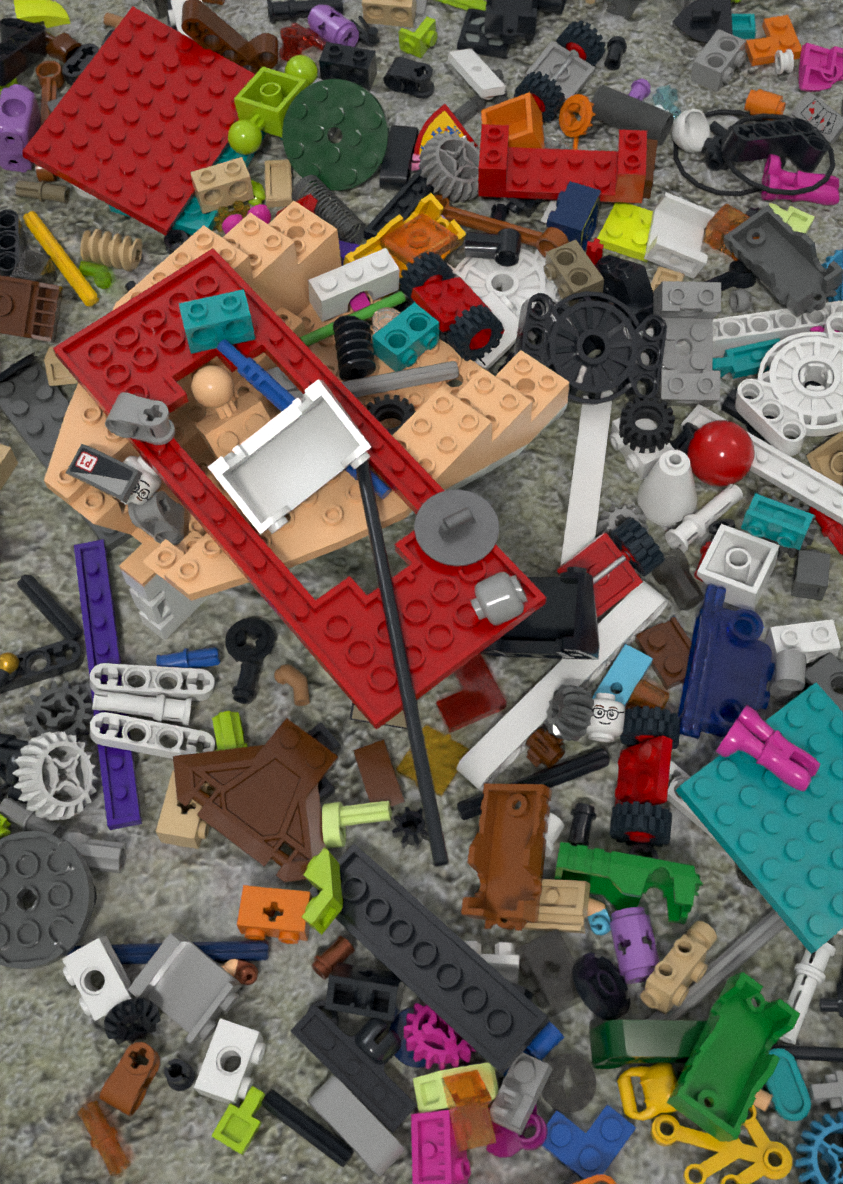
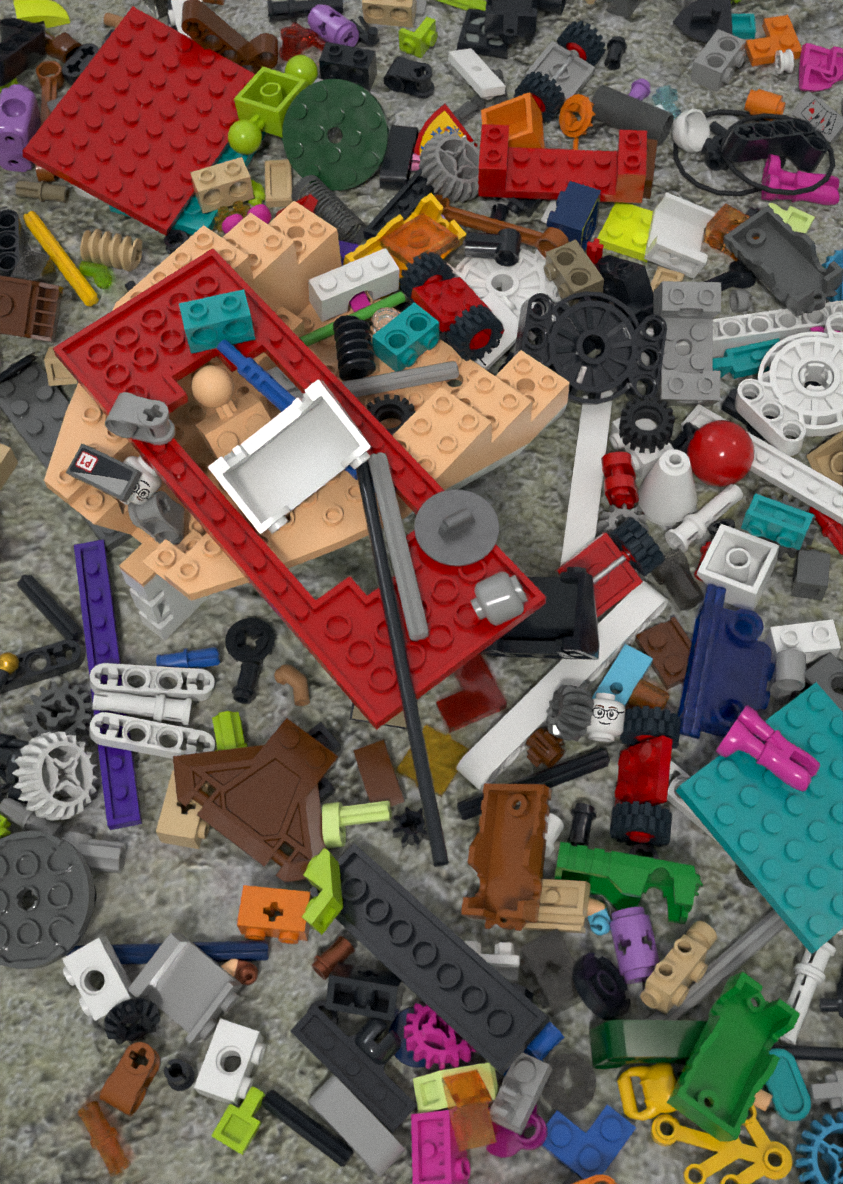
(398, 547): none -> light grey axle
(620, 479): none -> red brick

